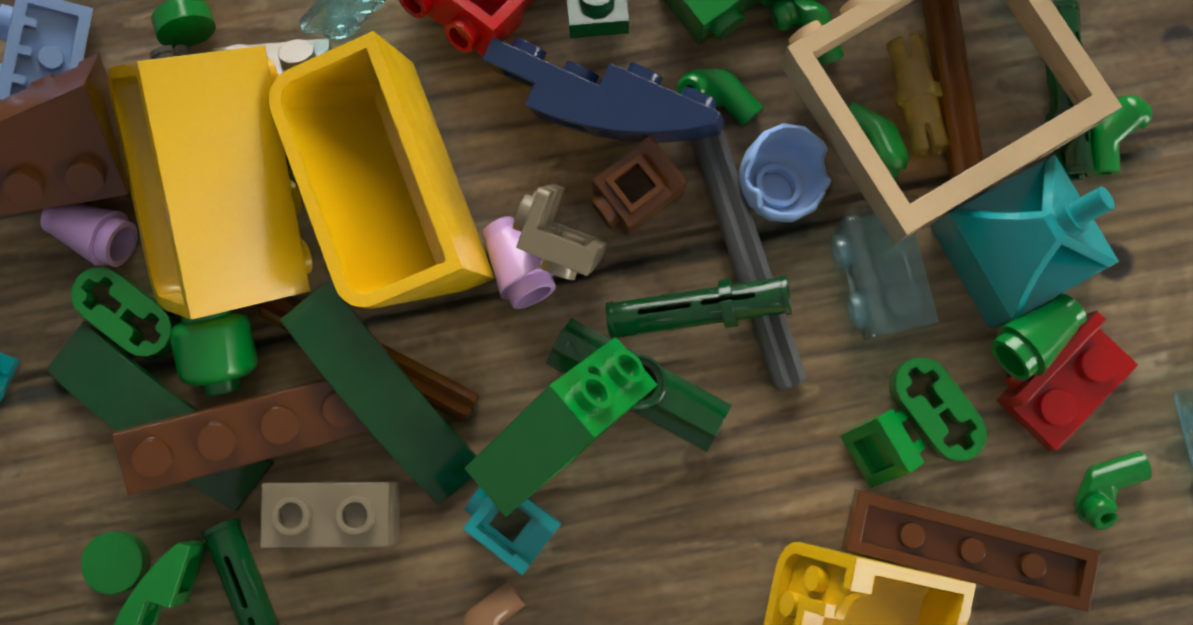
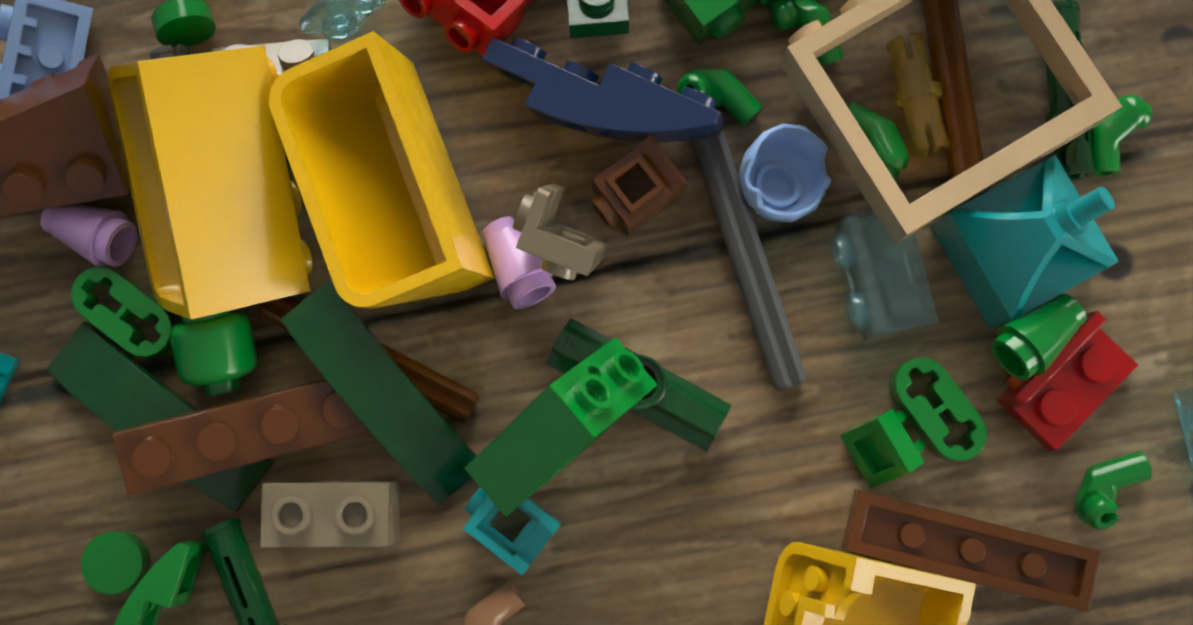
(699, 307): dark green pin -> none

